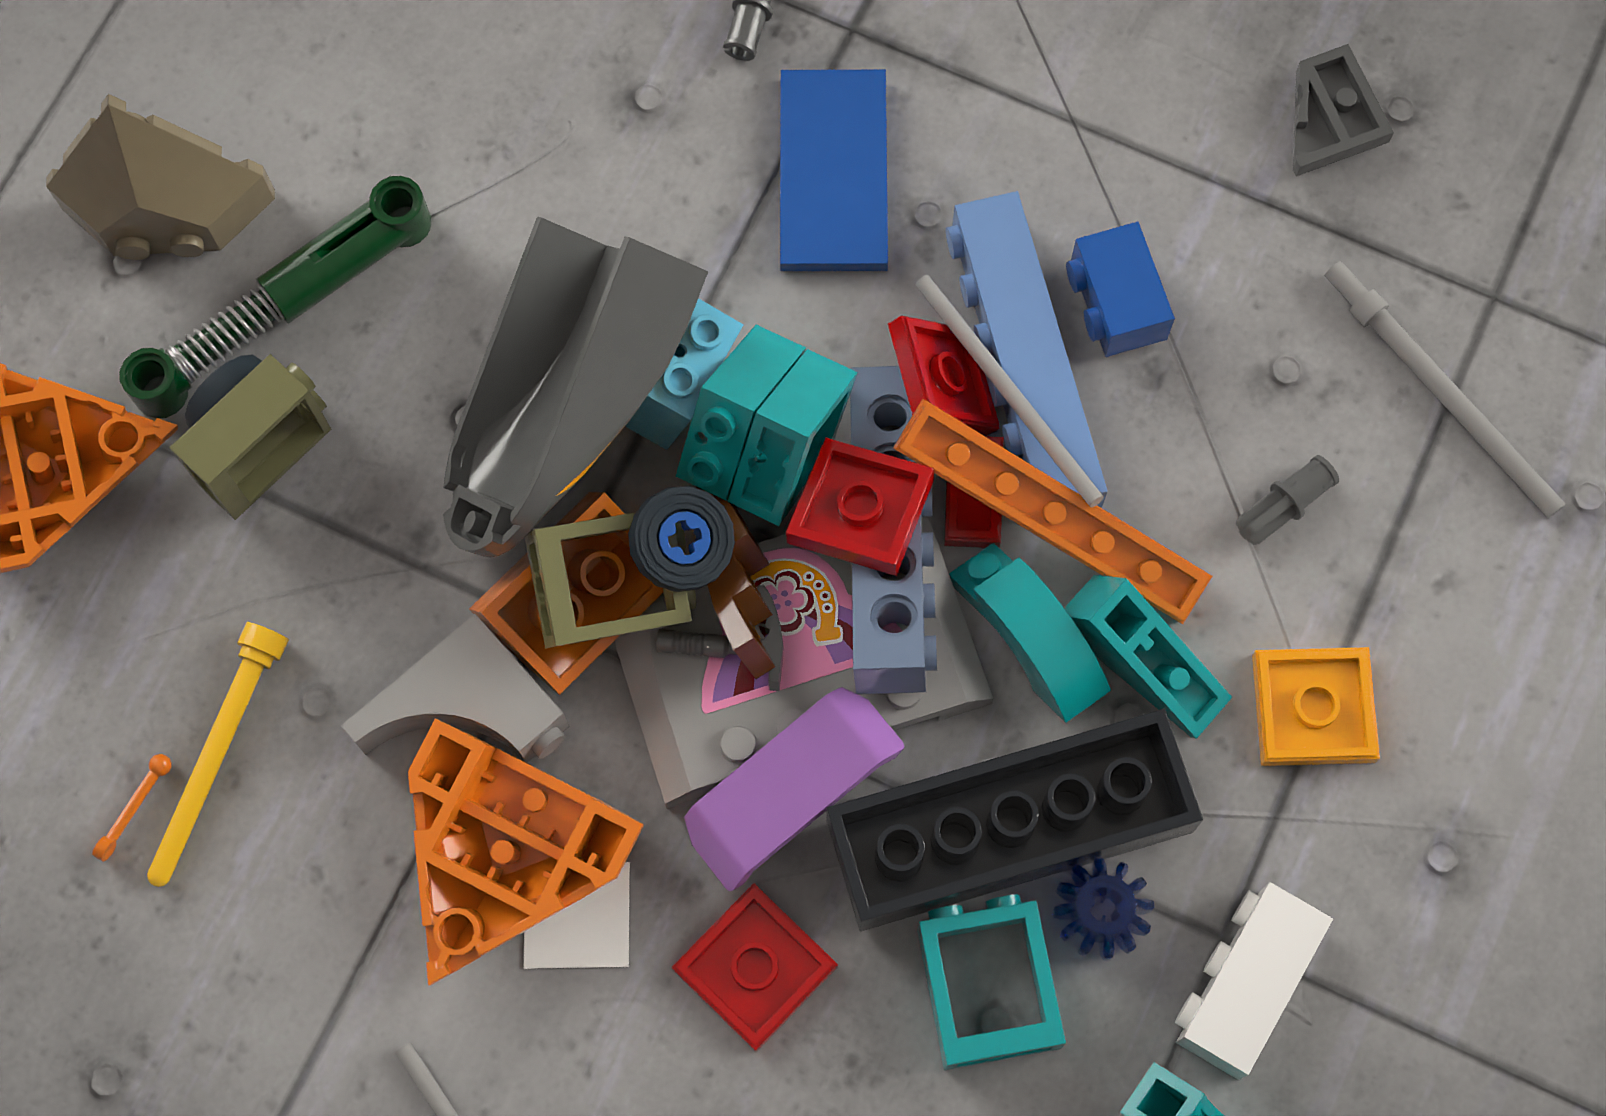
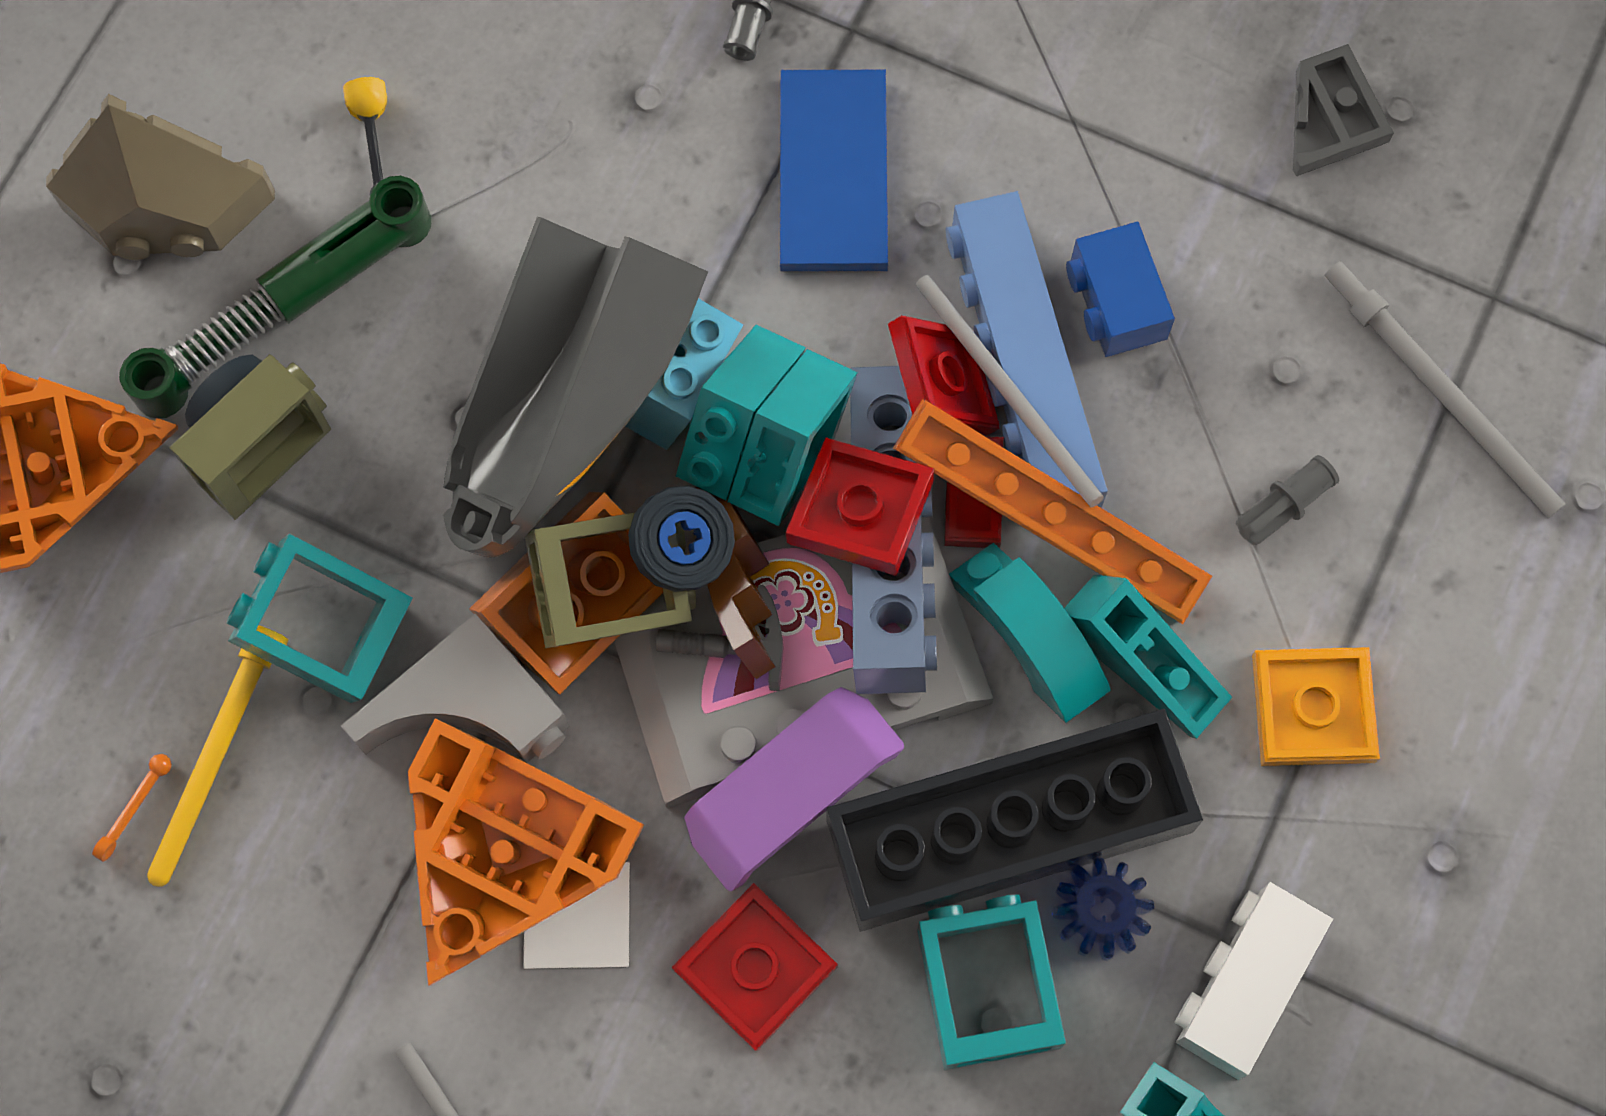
(367, 102): none -> yellow hinge
(371, 644): none -> teal window

